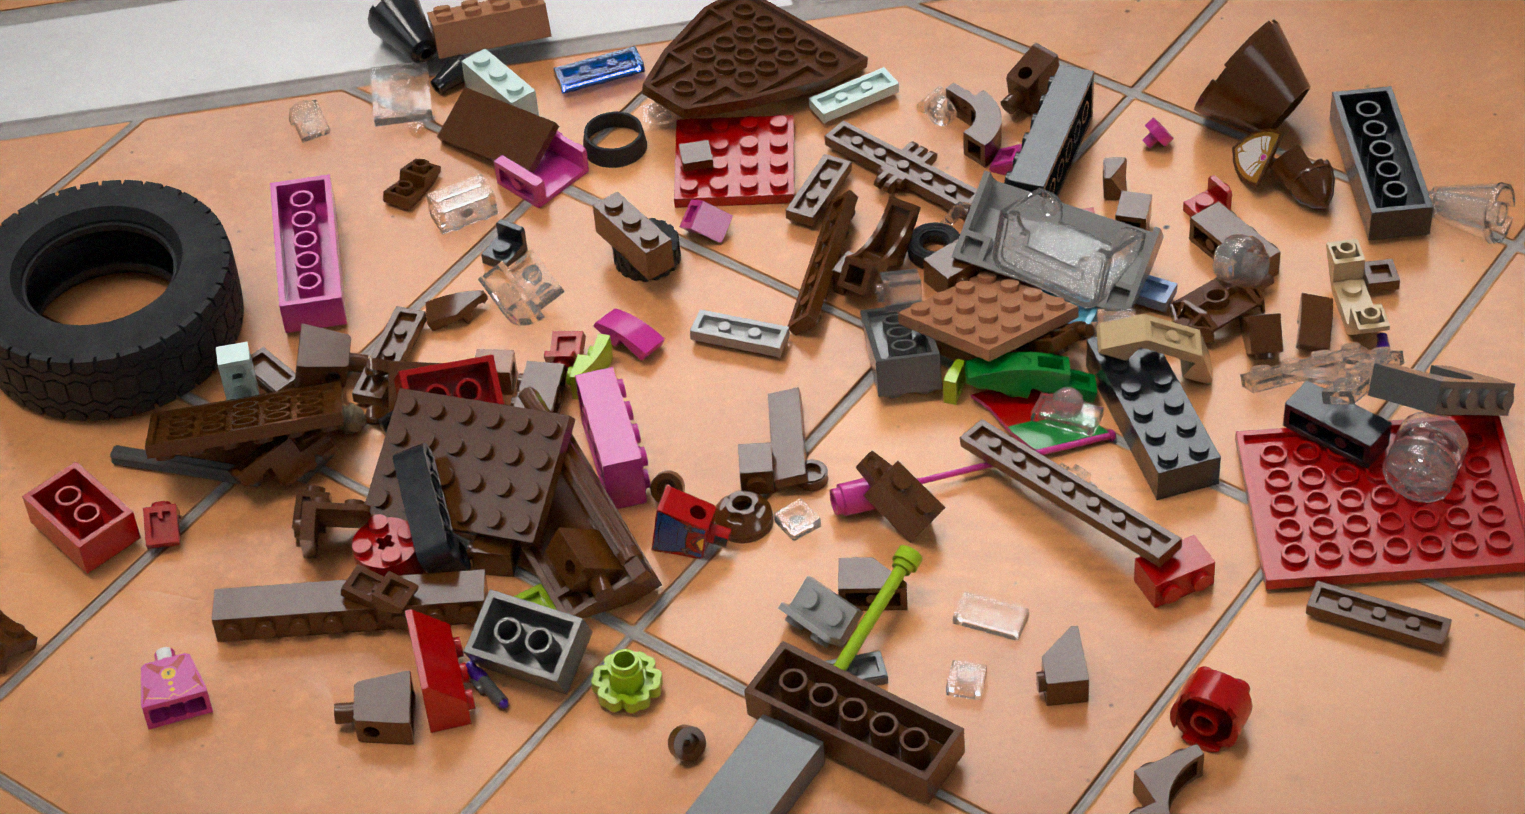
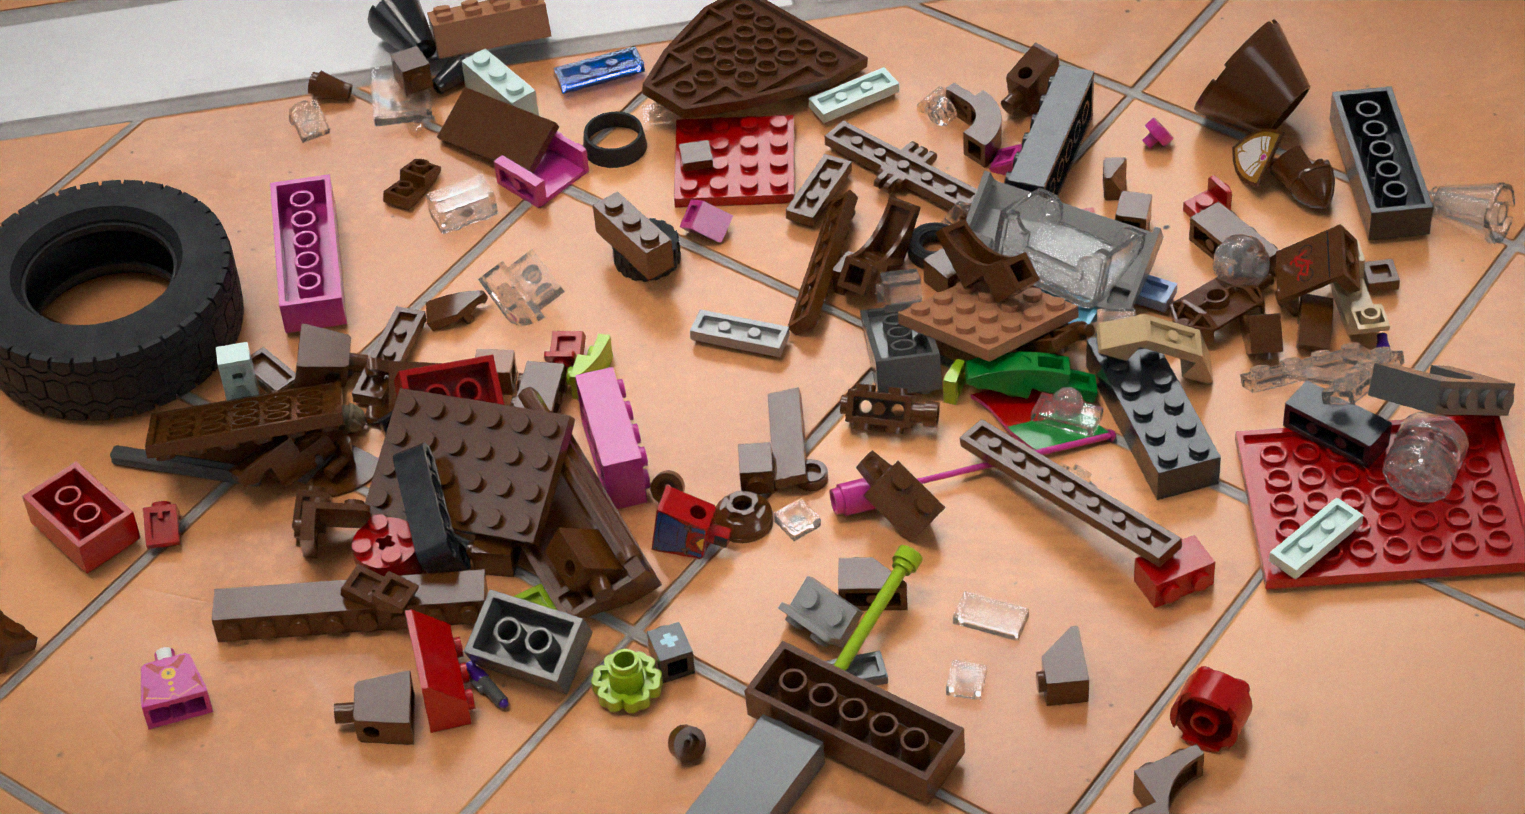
(328, 87): none -> reddish brown cone
(347, 469): none -> reddish brown shield
(411, 70): none -> reddish brown brick
(507, 246): black bracket -> none
(630, 331): dark pink slope -> none
(671, 651): none -> brick
(882, 409): none -> reddish brown brick
(977, 262): none -> reddish brown arch
(1315, 264): none -> reddish brown panel
(1316, 538): none -> light aqua plate
(1378, 616): reddish brown plate -> none

